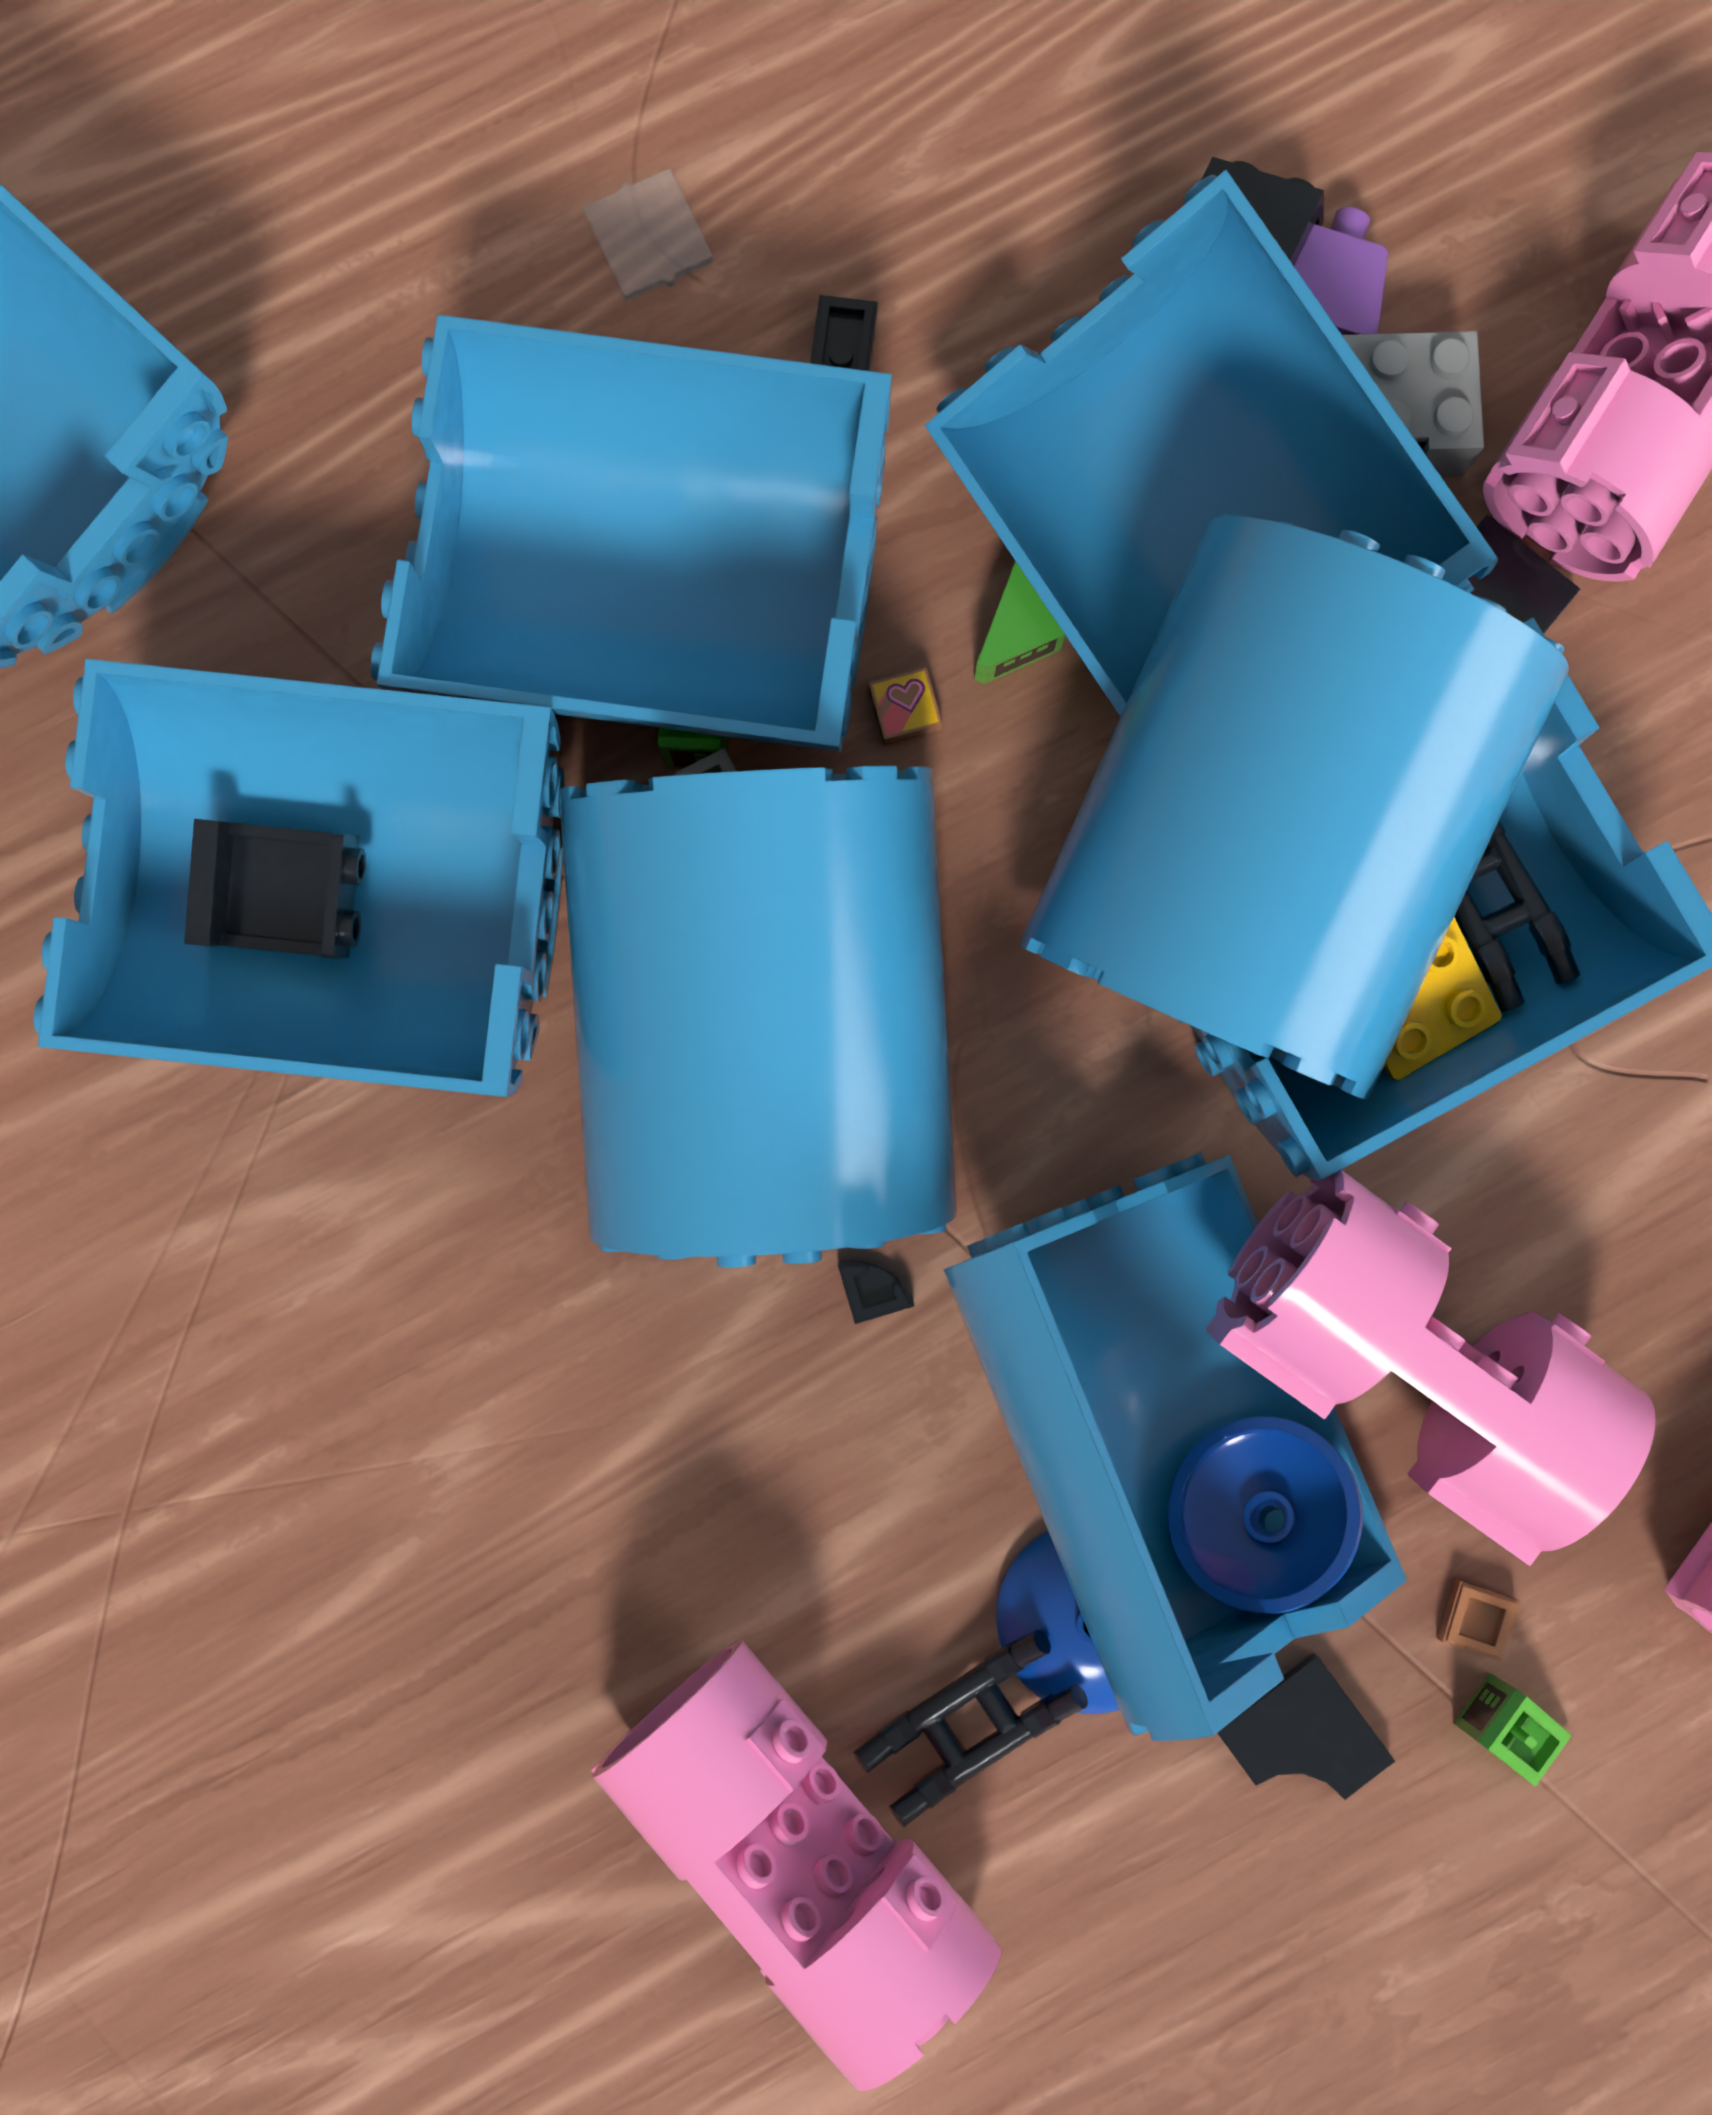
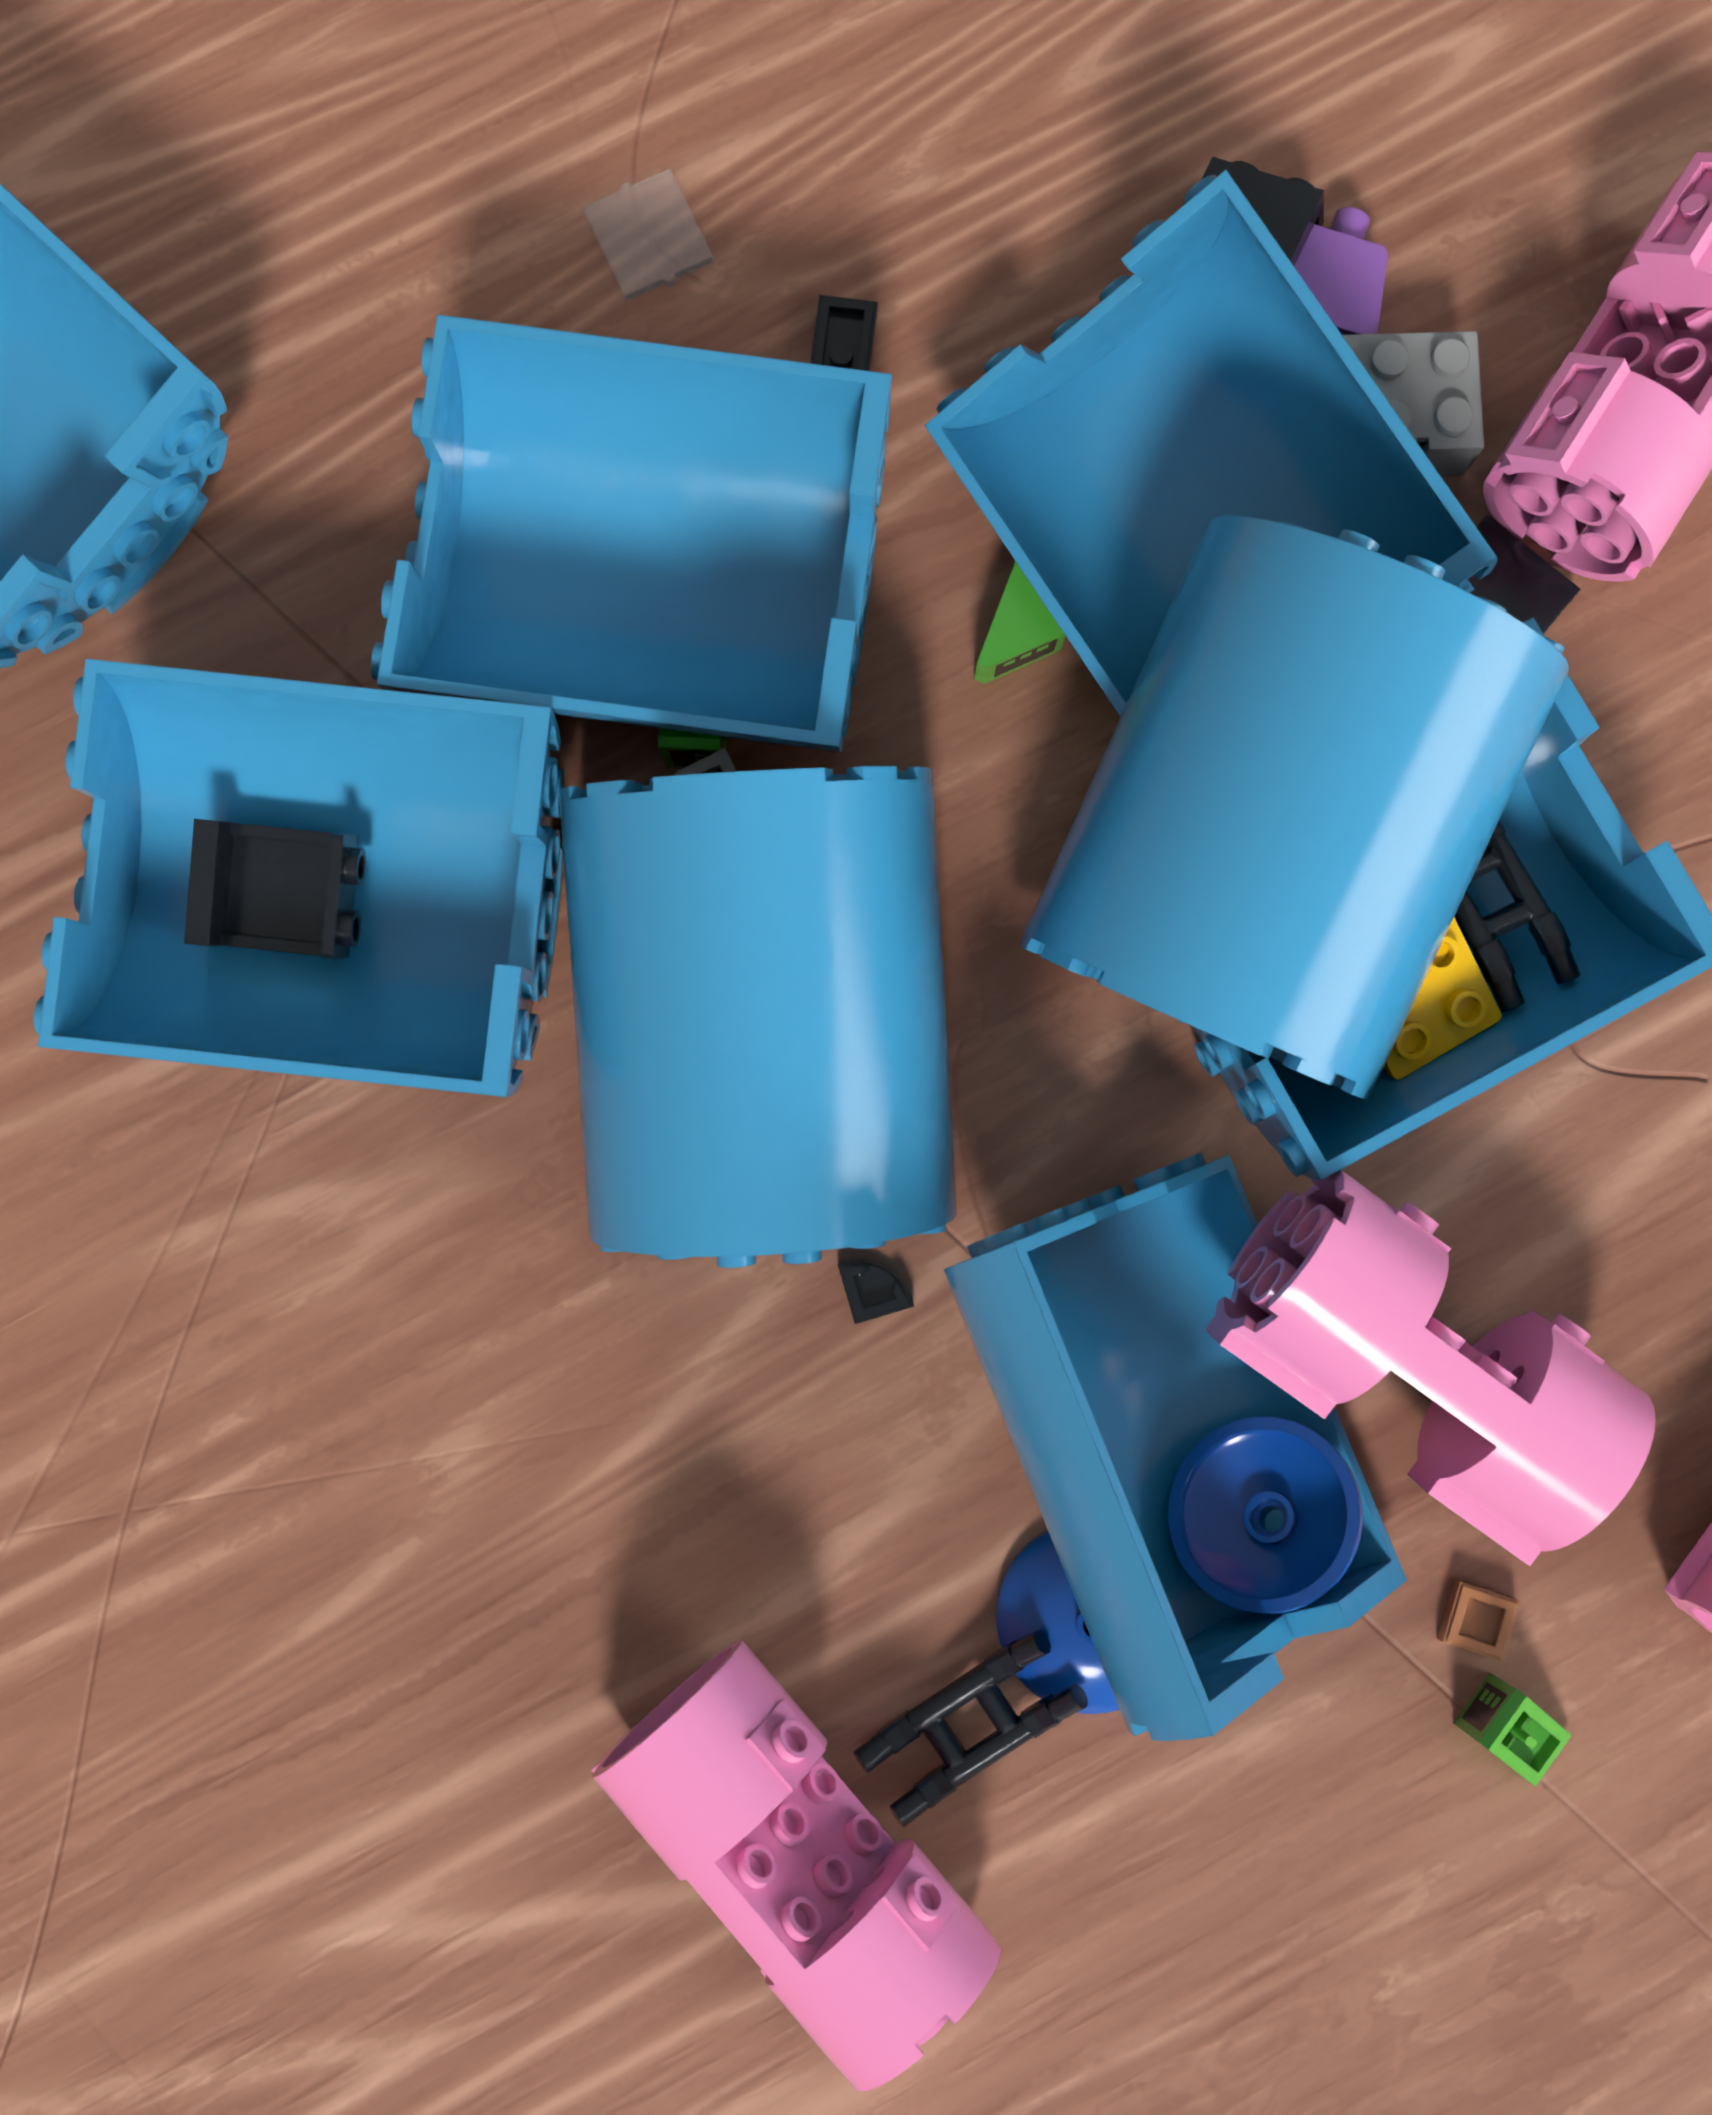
(905, 705): tile -> none
(1307, 1730): black tile -> none

